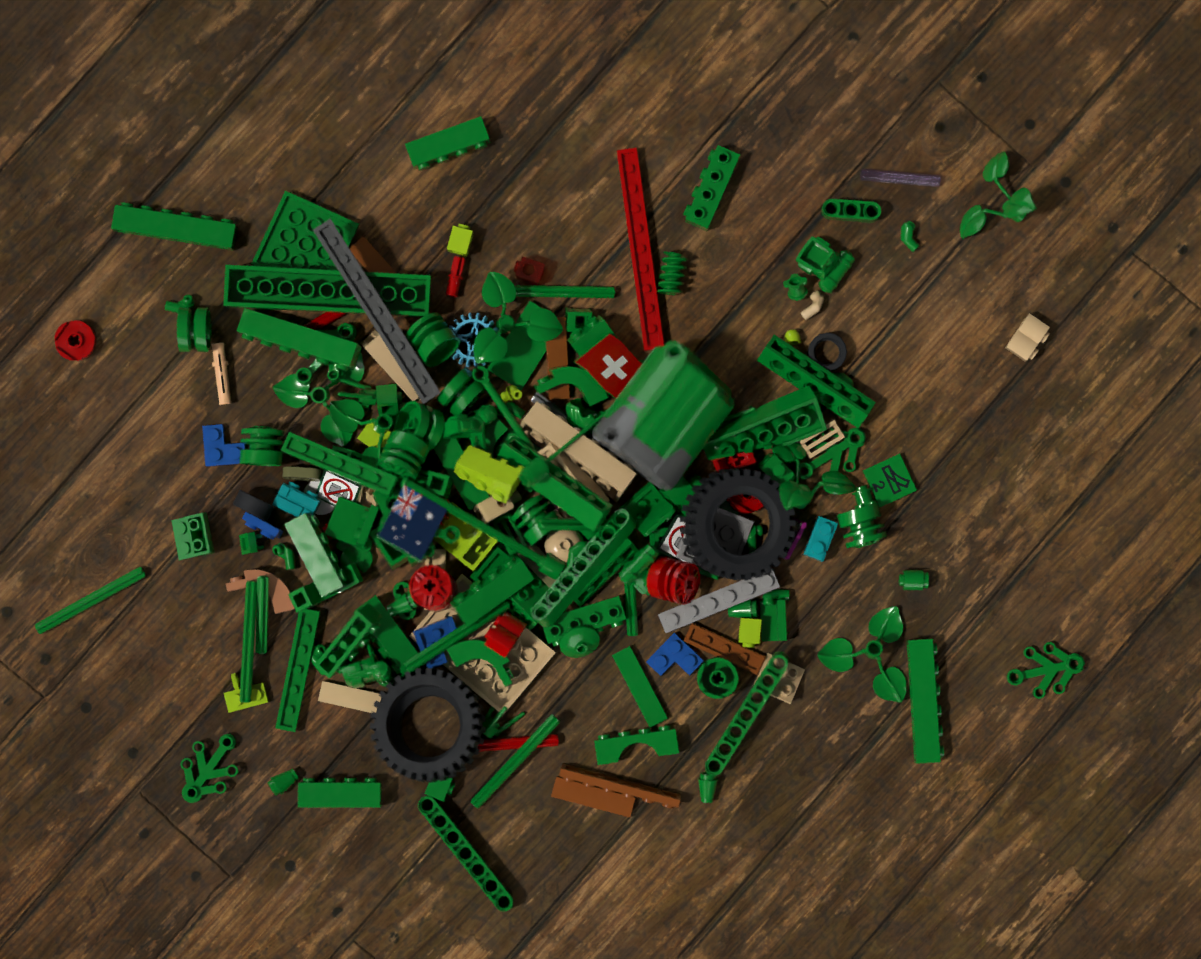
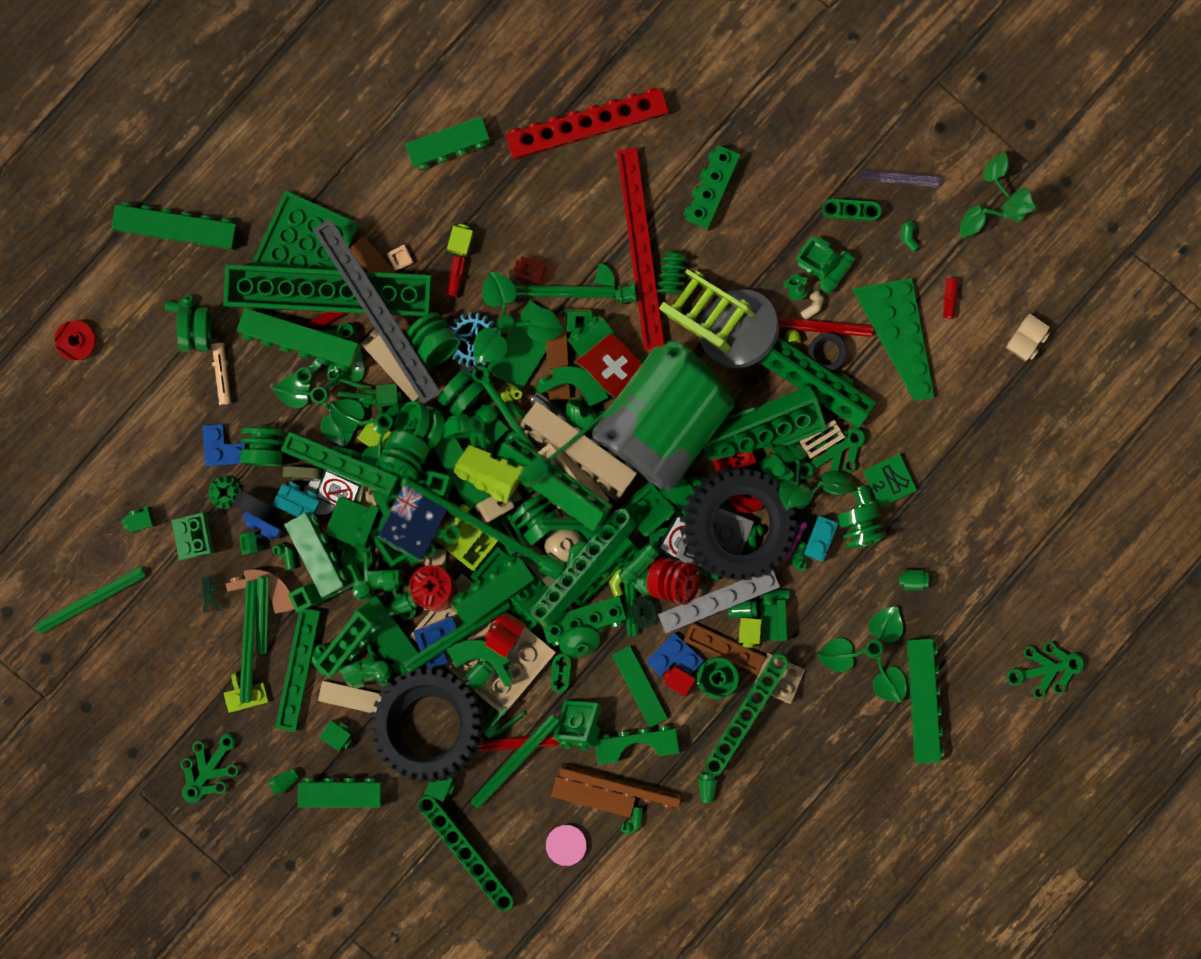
(138, 520): none -> green brick
(209, 588): none -> clear green plate
(214, 493): none -> green gear
(336, 735): none -> green brick
(376, 580): none -> green piece
(400, 258): none -> light nougat tile
(453, 520): none -> lime arm
(479, 675): none -> green brick
(555, 673): none -> green beam
(566, 845): none -> bright pink tile
(578, 725): none -> green plate
(579, 133): none -> red brick
(604, 276): none -> green tile
(615, 585): none -> lime arm
(626, 294): none -> green brick
(634, 823): none -> green arm
(650, 611): none -> clear green gear
(678, 680): none -> red brick
(704, 330): none -> lime fence
(750, 337): none -> dark grey dish
(797, 556): none -> green arm
(824, 327): none -> red axle
(897, 324): none -> green wing
(950, 298): none -> red axle

